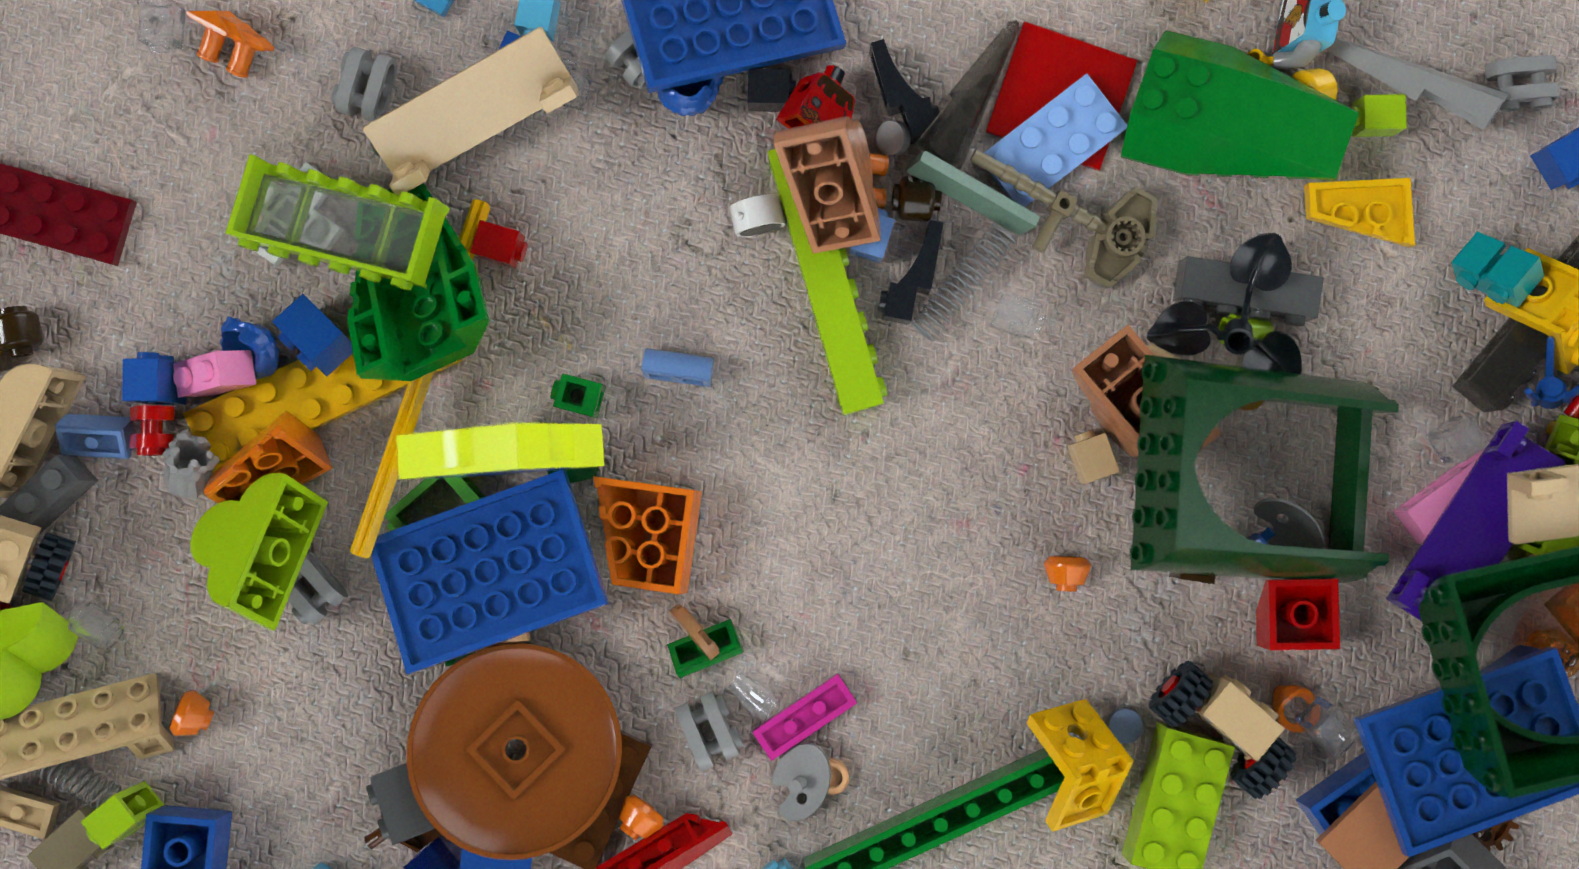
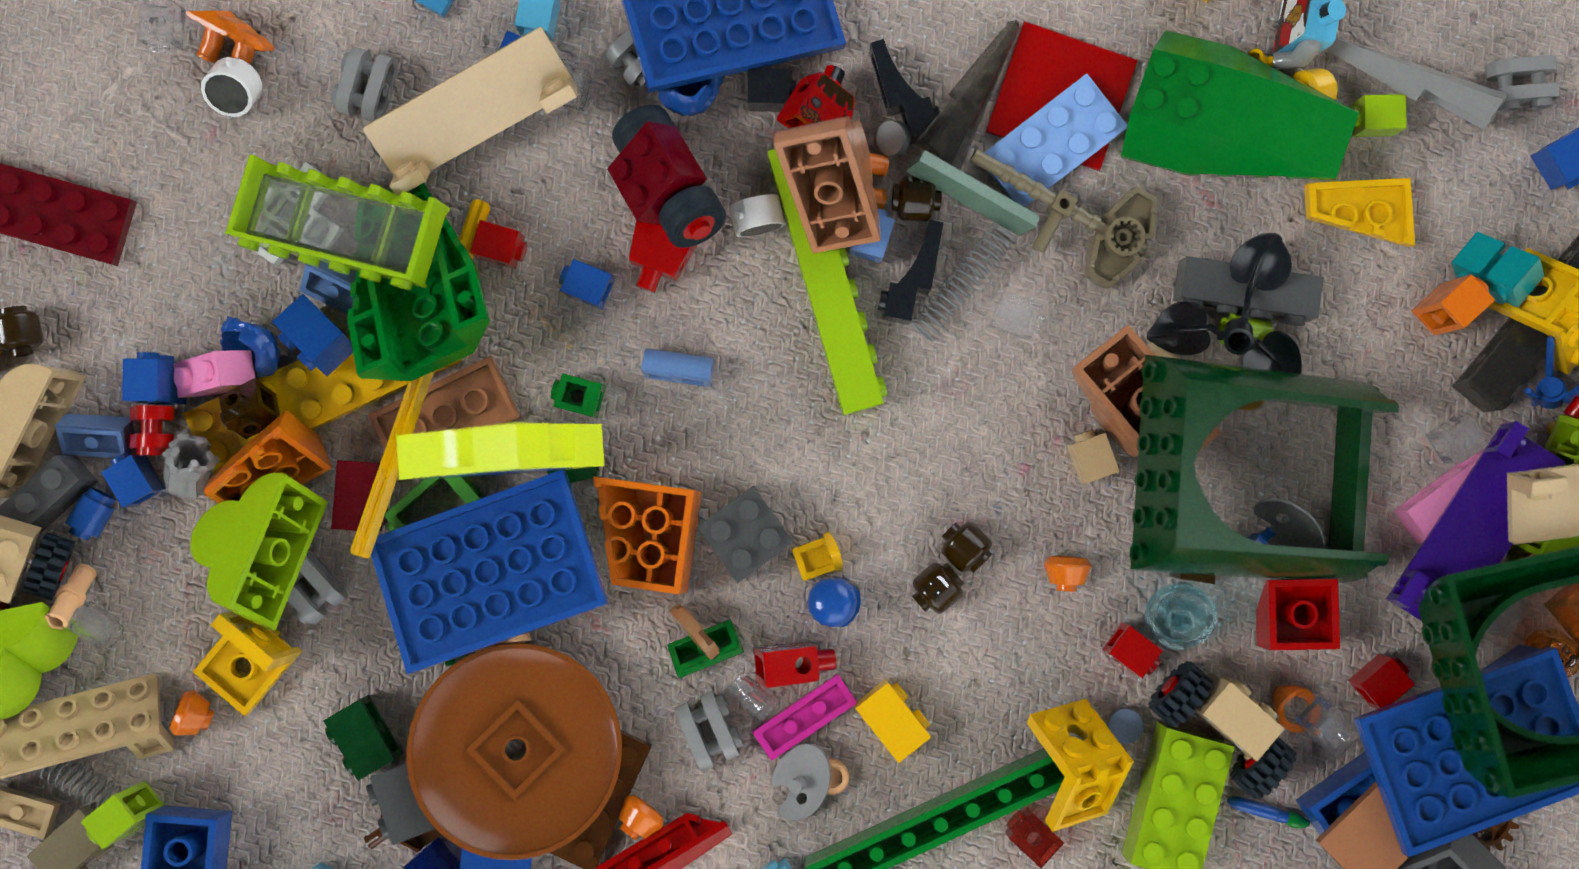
(70, 596): none -> light nougat pin
(91, 514): none -> blue brick
(132, 479): none -> blue brick
(231, 87): none -> piece
(248, 408): none -> dark brown brick
(261, 647): none -> yellow bracket
(328, 286): none -> medium blue slope
(351, 493): none -> dark red brick
(362, 738): none -> dark green brick
(459, 401): none -> nougat tile
(586, 283): none -> blue brick
(656, 255): none -> red torso
(663, 178): none -> brick
(745, 534): none -> dark grey brick
(777, 663): none -> red torso
(818, 557): none -> yellow tile
(834, 602): none -> blue helmet
(893, 720): none -> yellow brick
(937, 588): none -> dark brown head
(966, 547): none -> dark brown head
(1044, 845): none -> clear red brick
(1133, 651): none -> red brick
(1181, 615): none -> clear light blue cone
(1269, 812): none -> blue piece
(1382, 681): none -> red brick
(1453, 304): none -> orange brick

